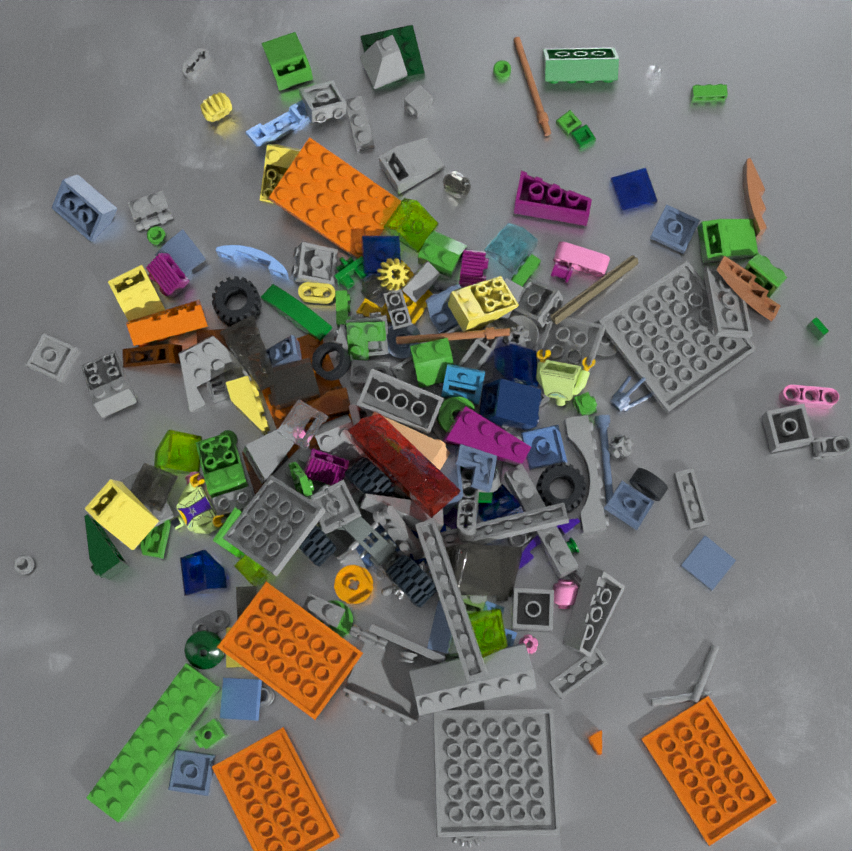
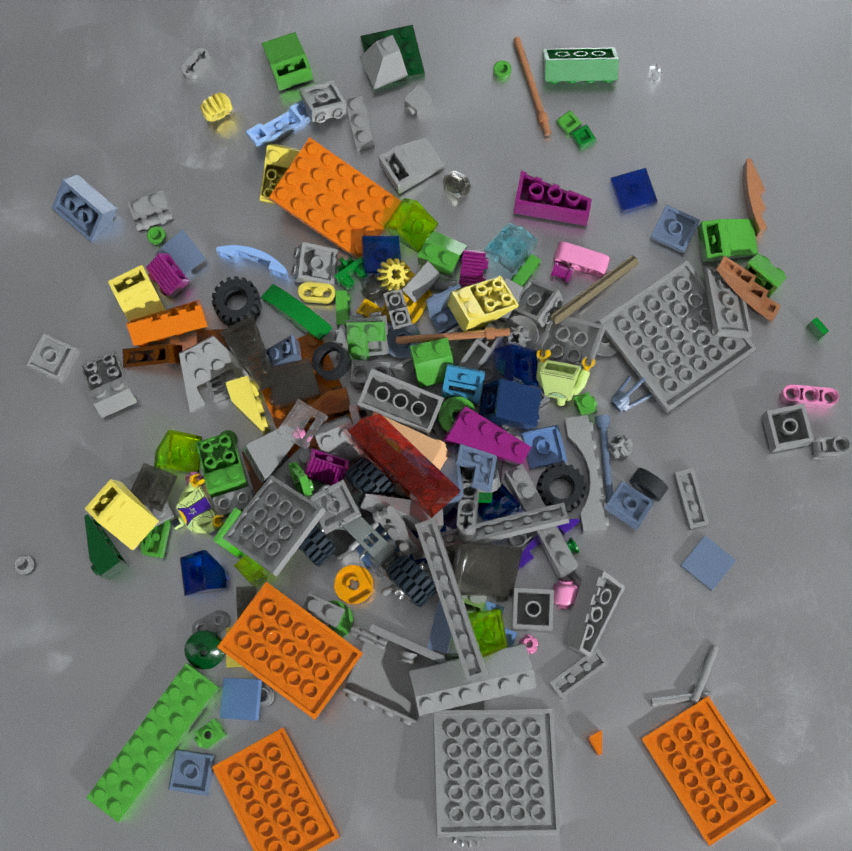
(709, 92): bright green piece -> none

